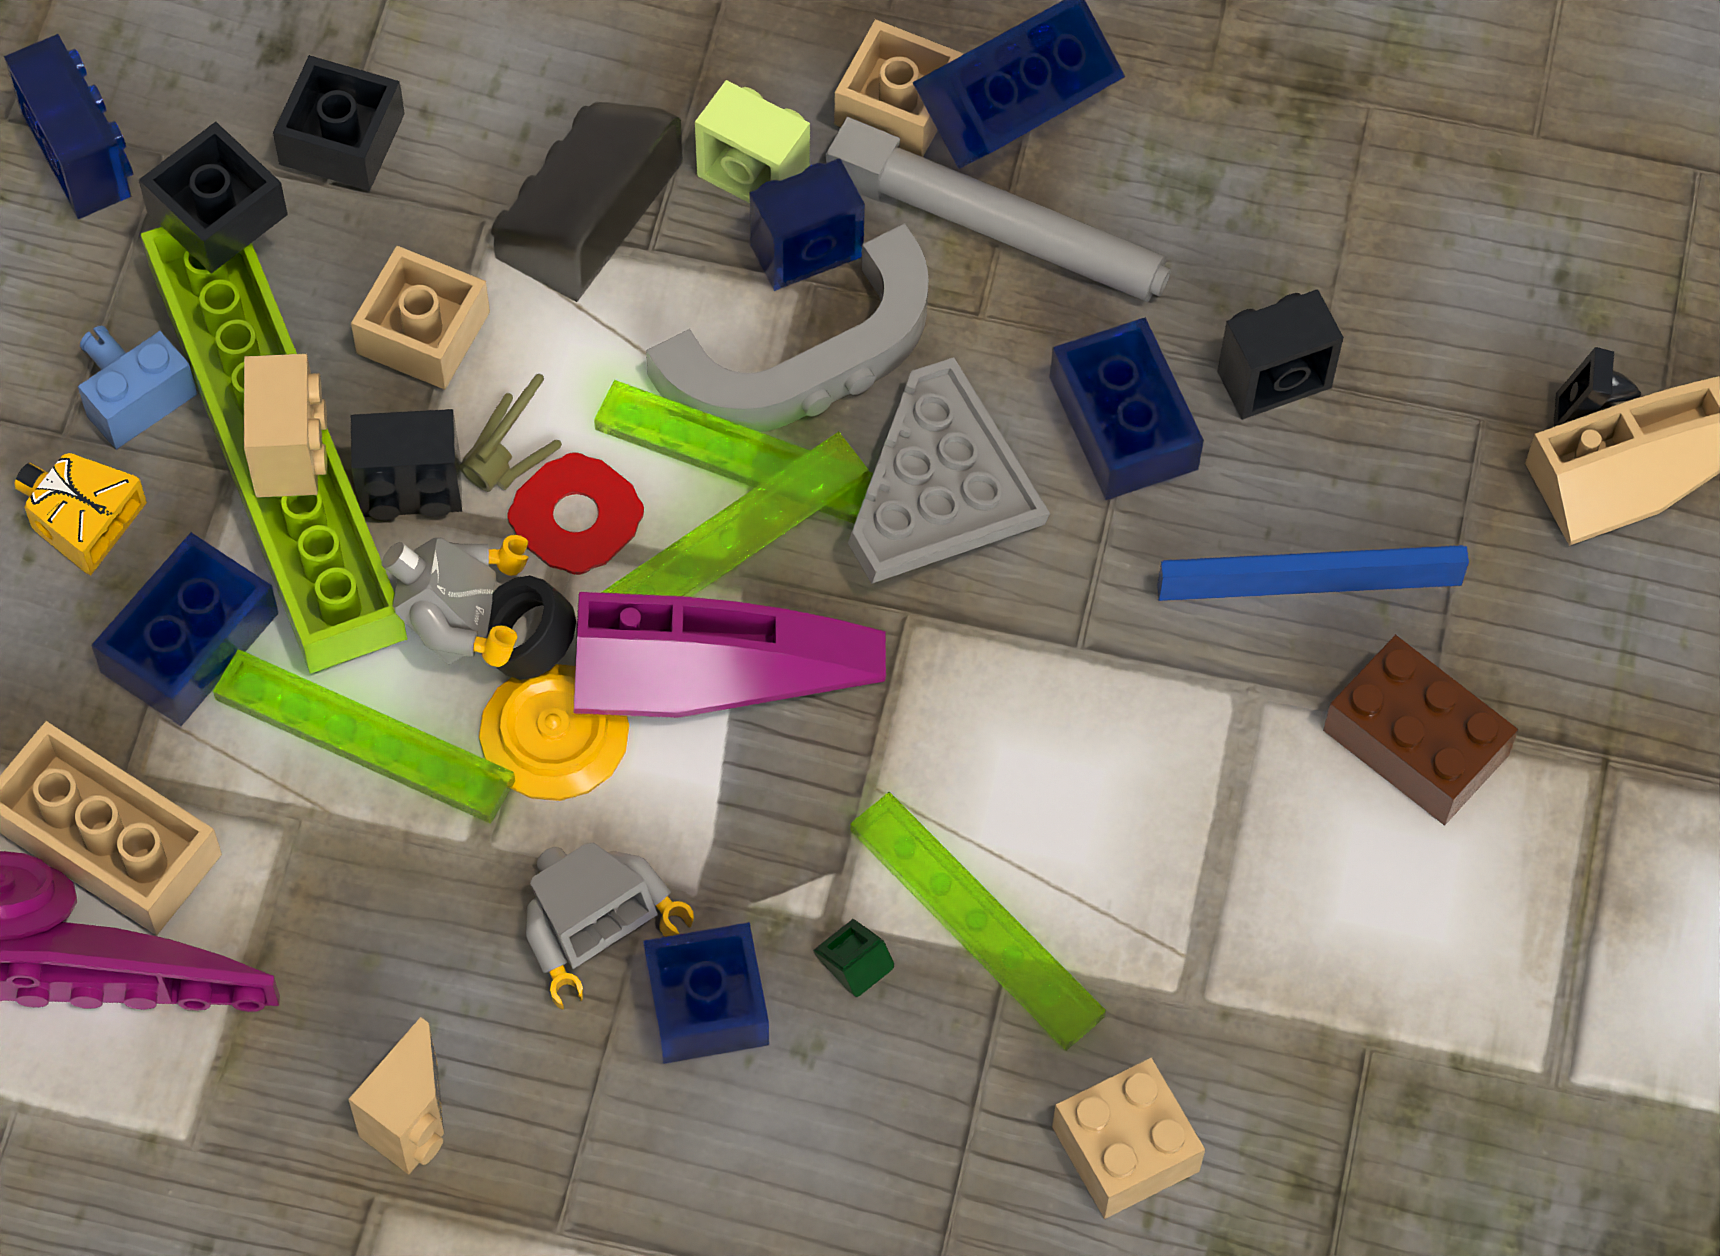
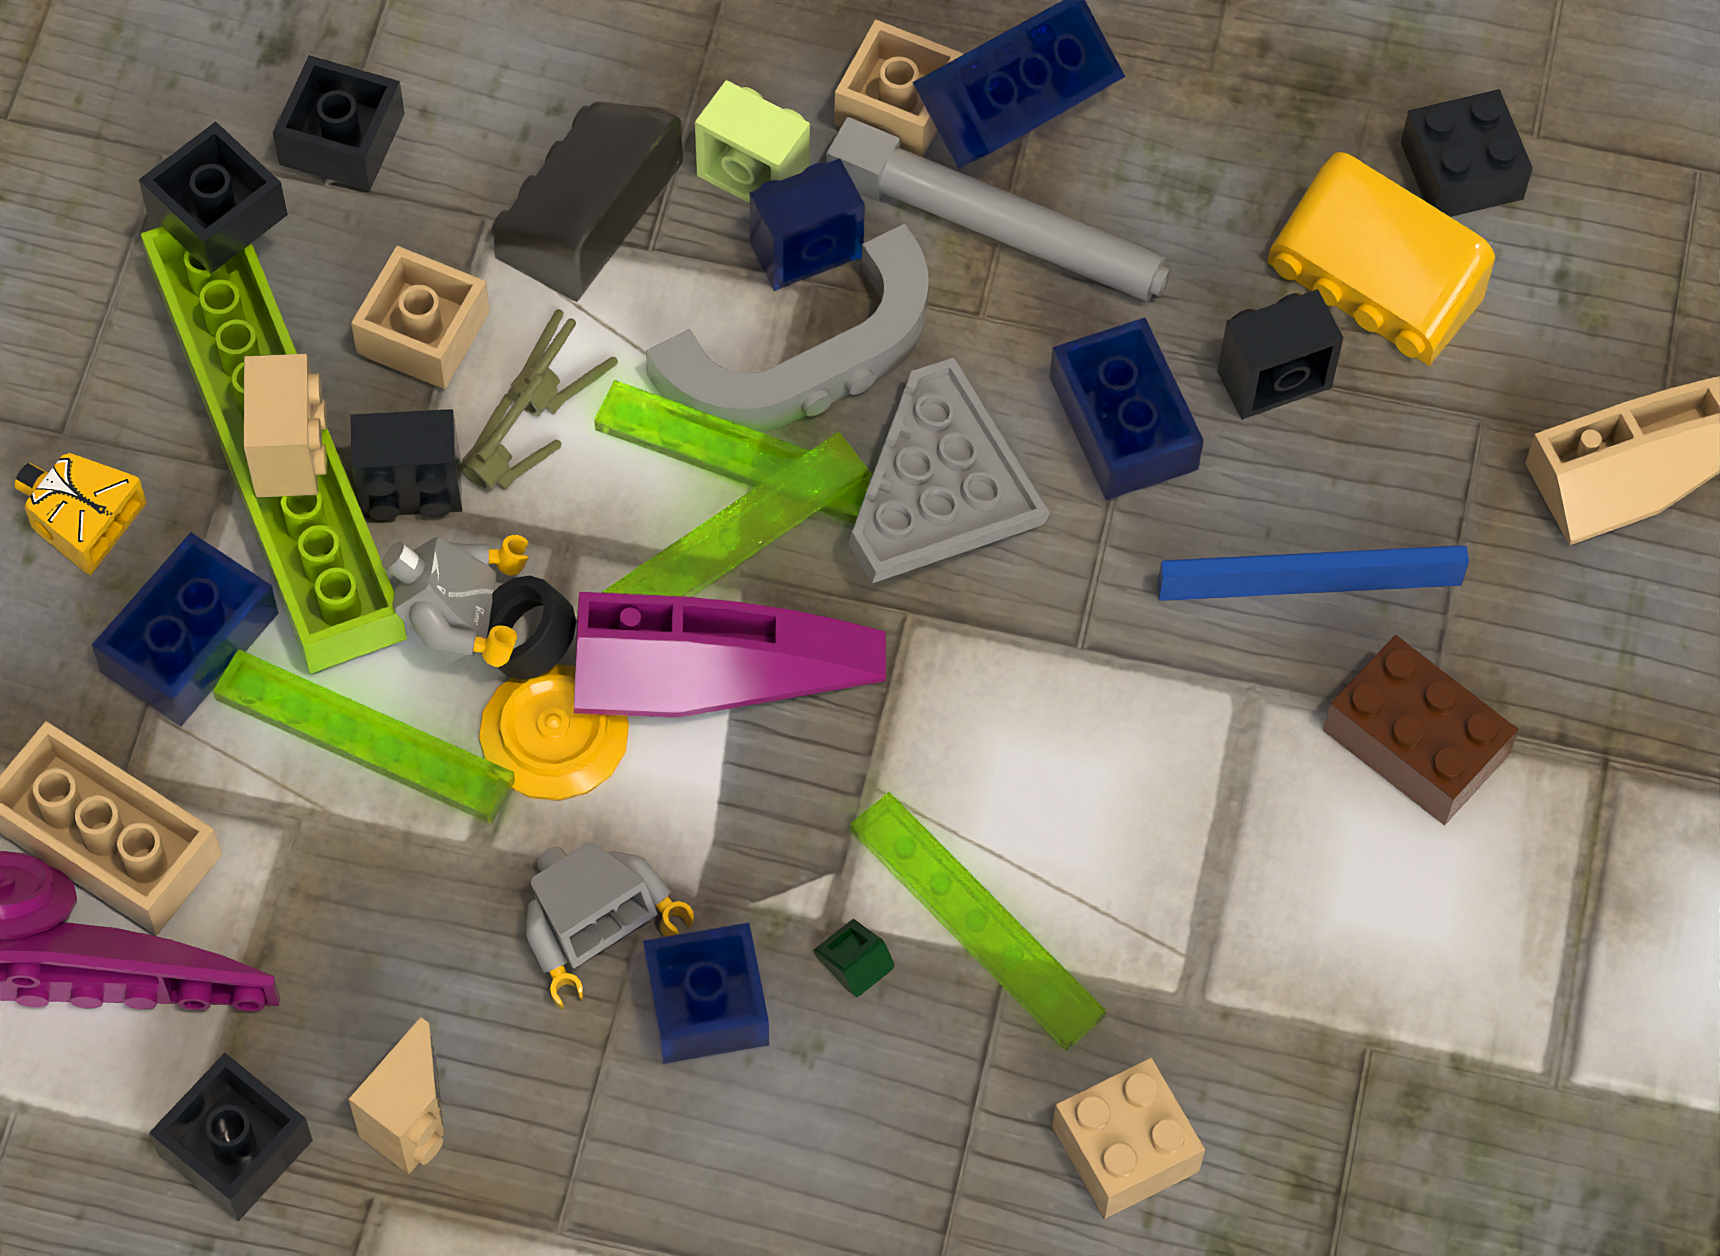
(70, 125): clear blue brick -> none
(133, 386): medium blue brick -> none
(231, 1136): none -> black brick
(538, 362): none -> olive plant
(584, 550): red piece -> none
(1384, 257): none -> yellow windscreen
(1466, 154): none -> black brick
(1592, 388): black tile -> none

